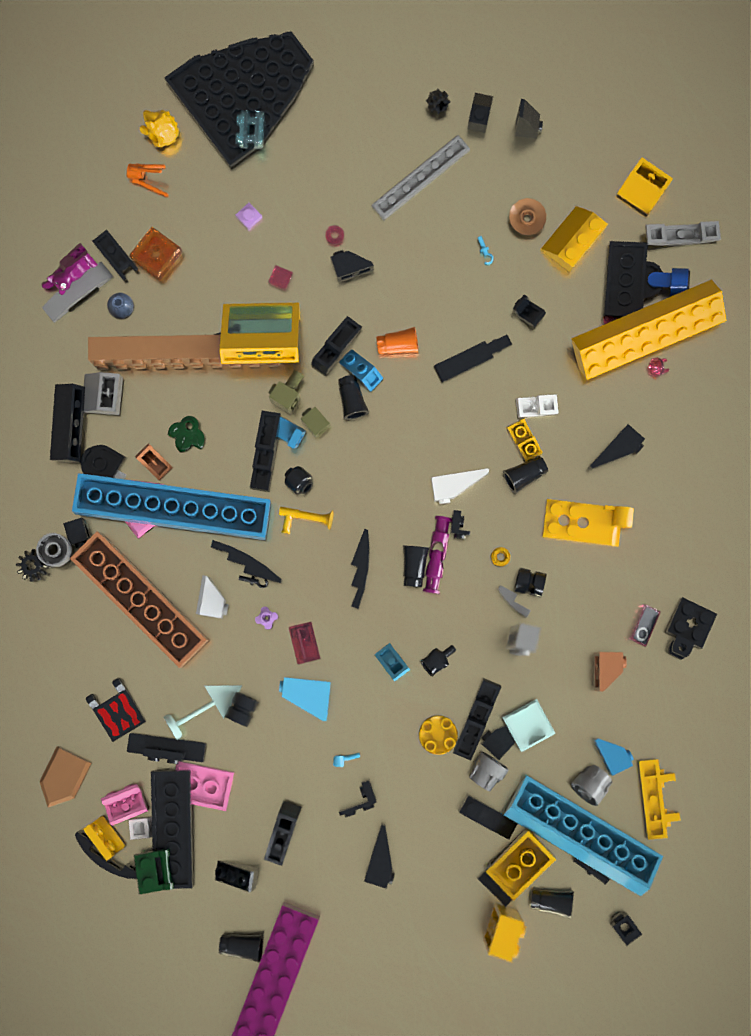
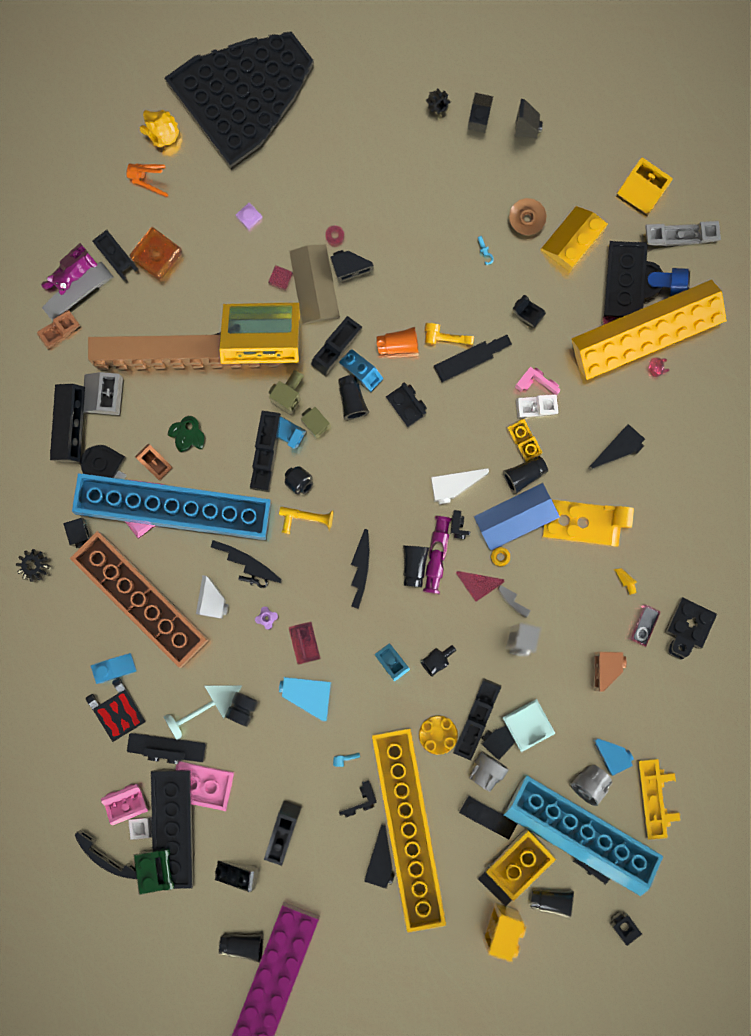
(44, 547): light grey piece -> none
(58, 329): none -> nougat slope
(63, 777): medium nougat tile -> none
(104, 837): yellow bracket -> none
(113, 668): none -> dark azure slope
(120, 305): sand blue brick -> none
(243, 136): clear light blue brick -> none
(314, 283): none -> dark tan slope
(407, 405): none -> black bracket
(408, 830): none -> yellow brick
(420, 177): light grey tile -> none
(432, 335): none -> yellow brick
(478, 585): none -> clear pink tile
(516, 516): none -> medium blue slope
(526, 381): none -> bright pink bracket
(530, 582): black wheel -> none
(627, 580): none -> yellow bar

